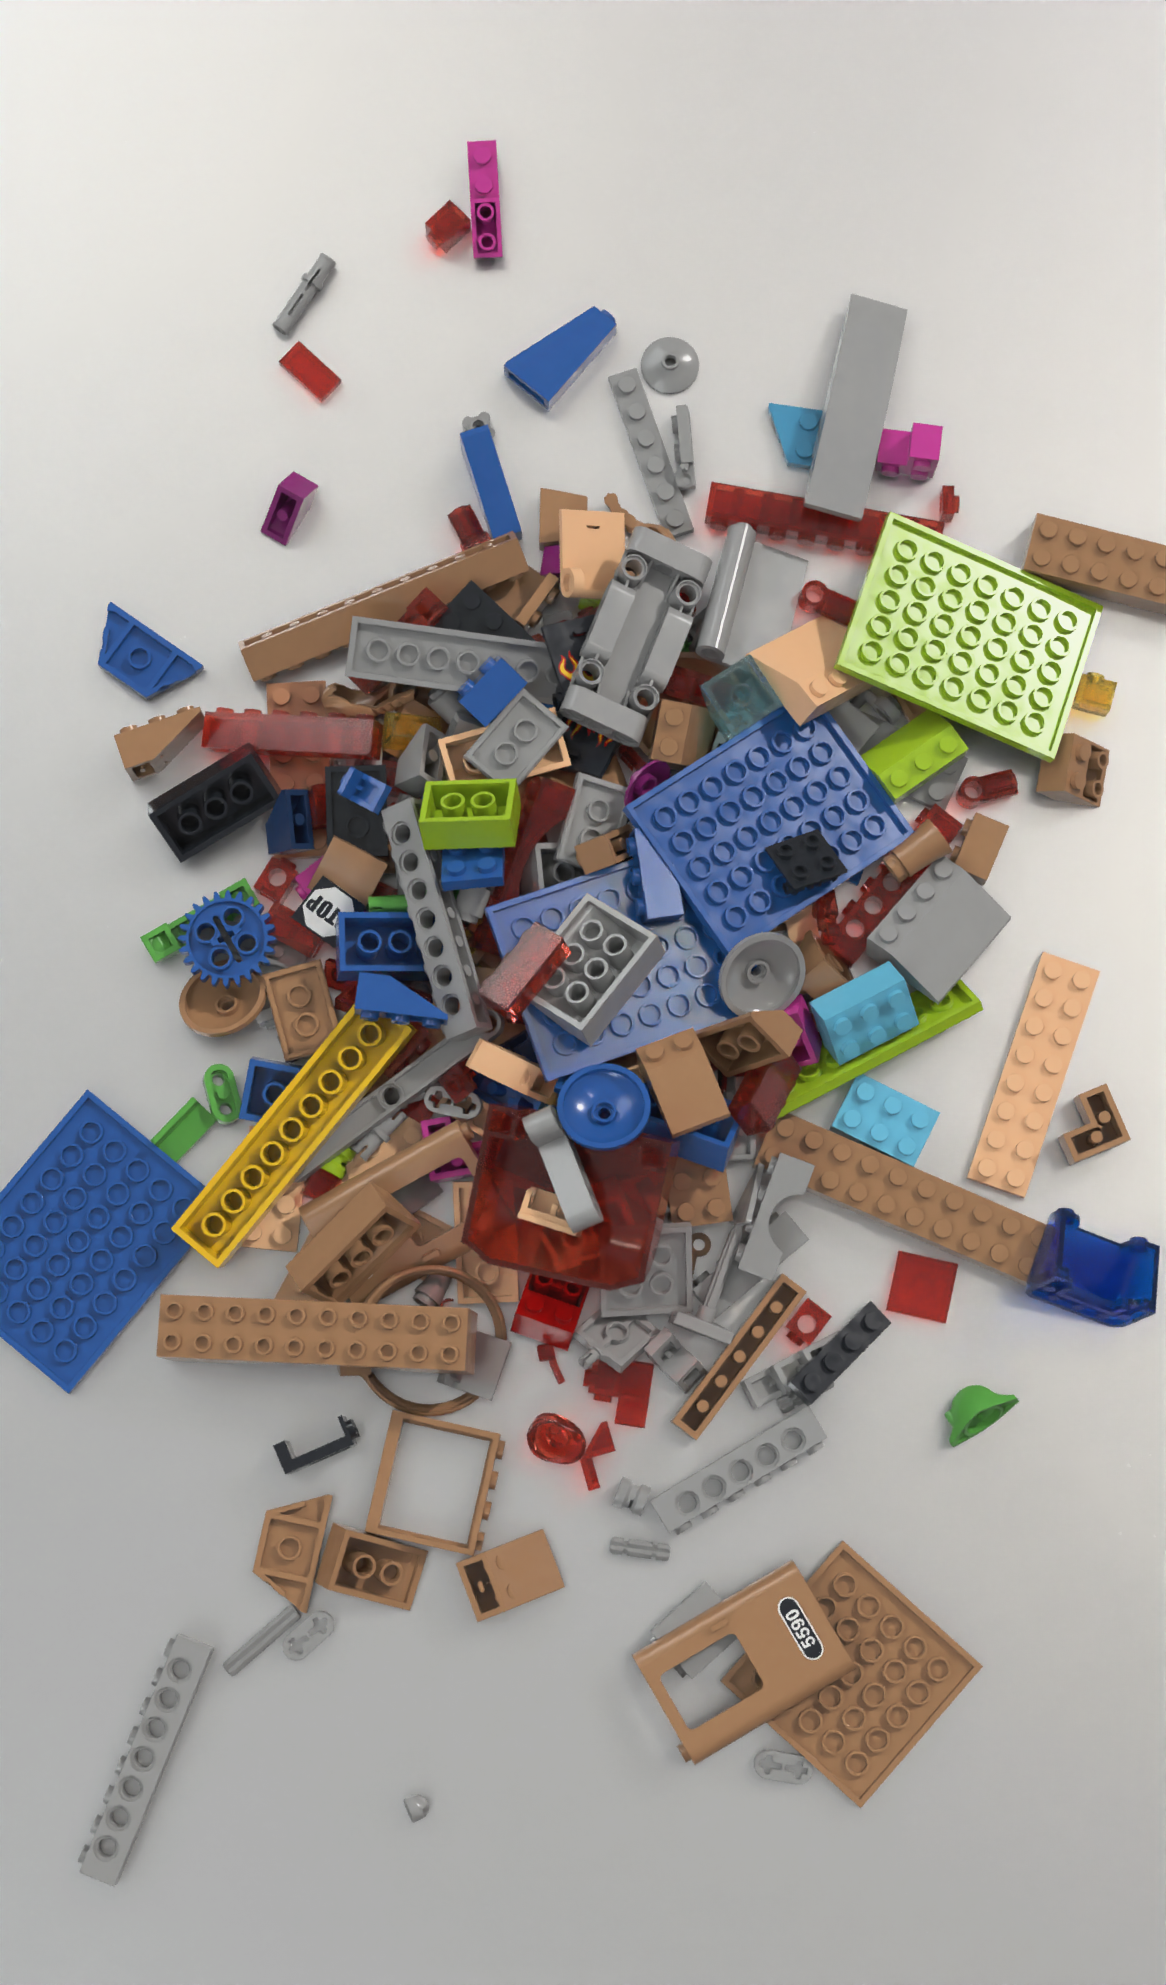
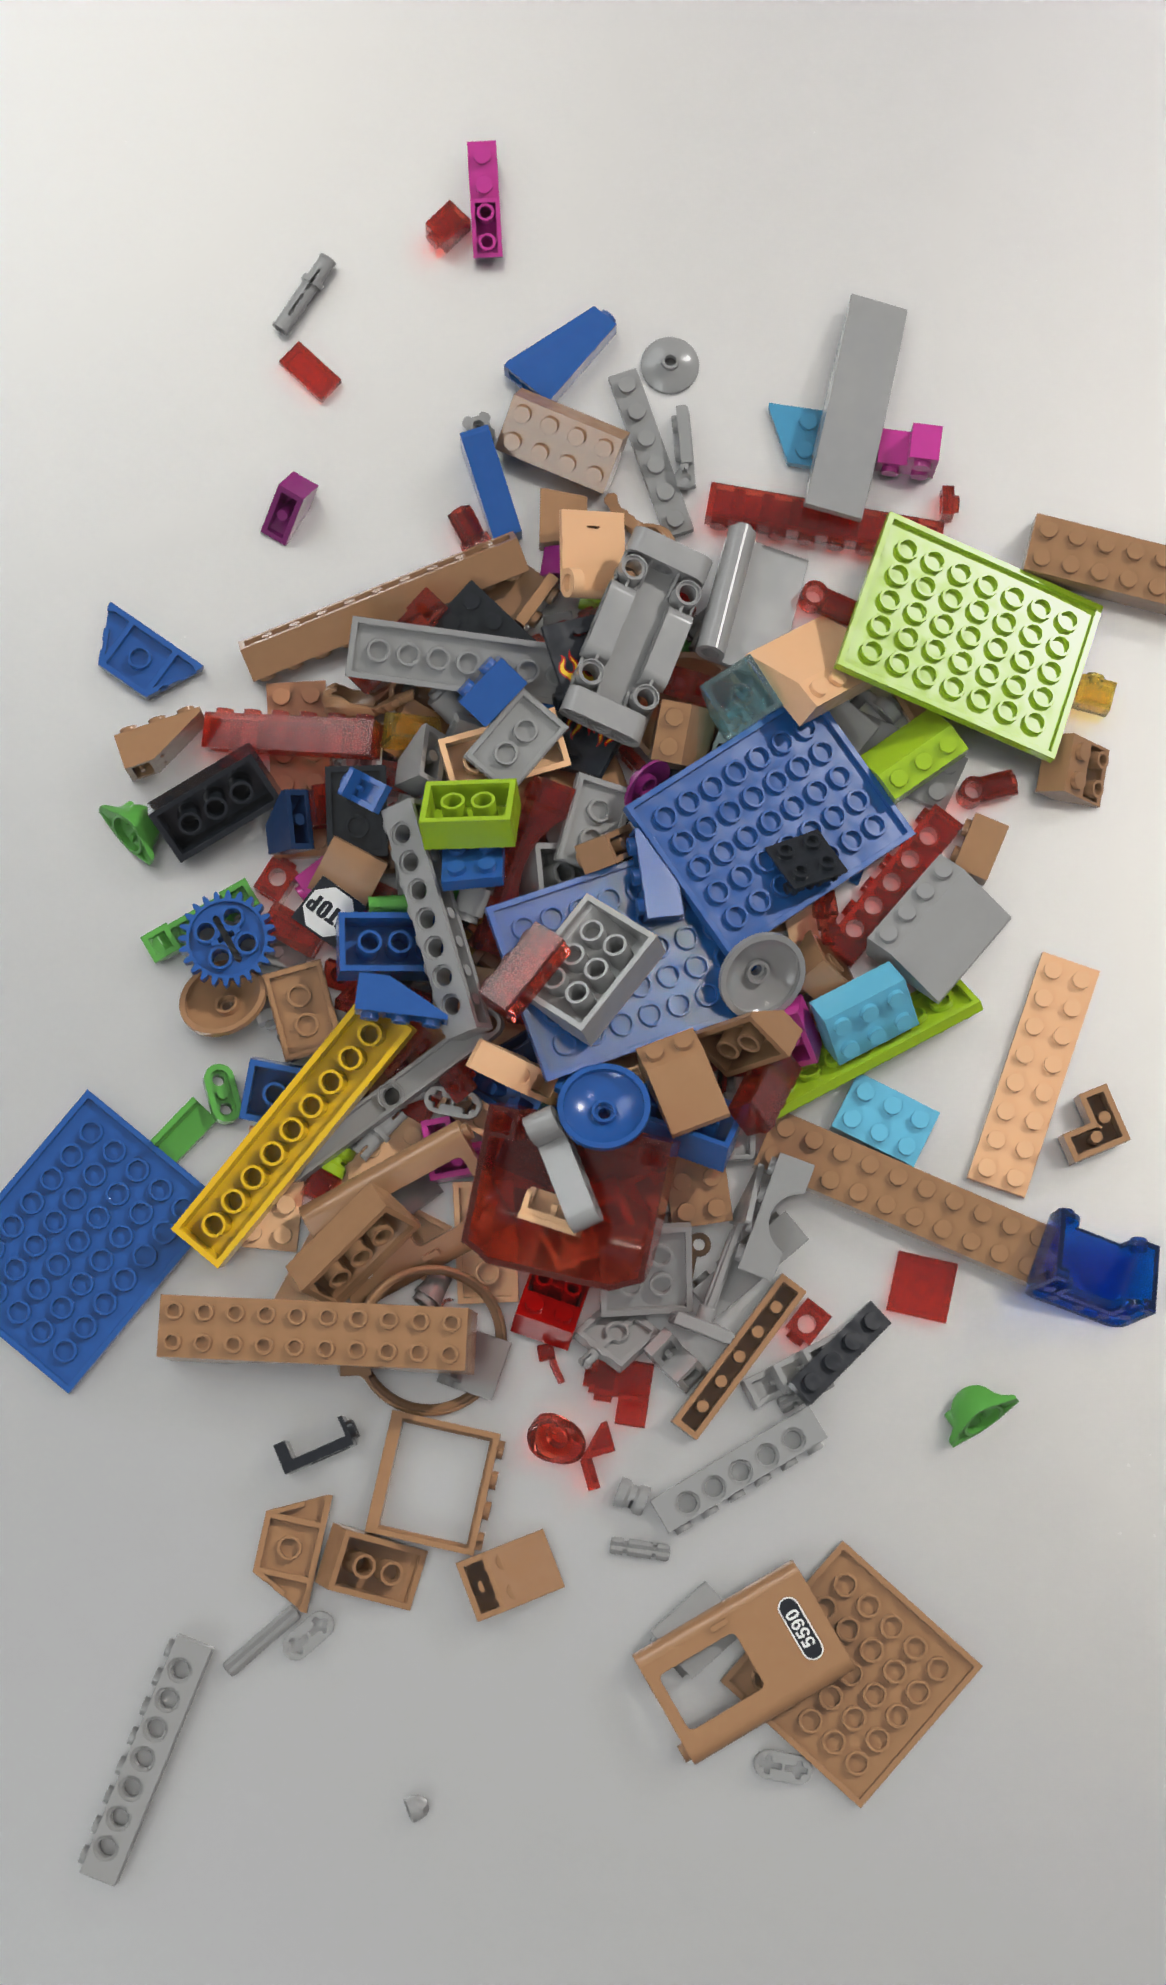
(132, 828): none -> bright green hat
(562, 440): none -> medium nougat brick
(917, 851): medium nougat plant -> none

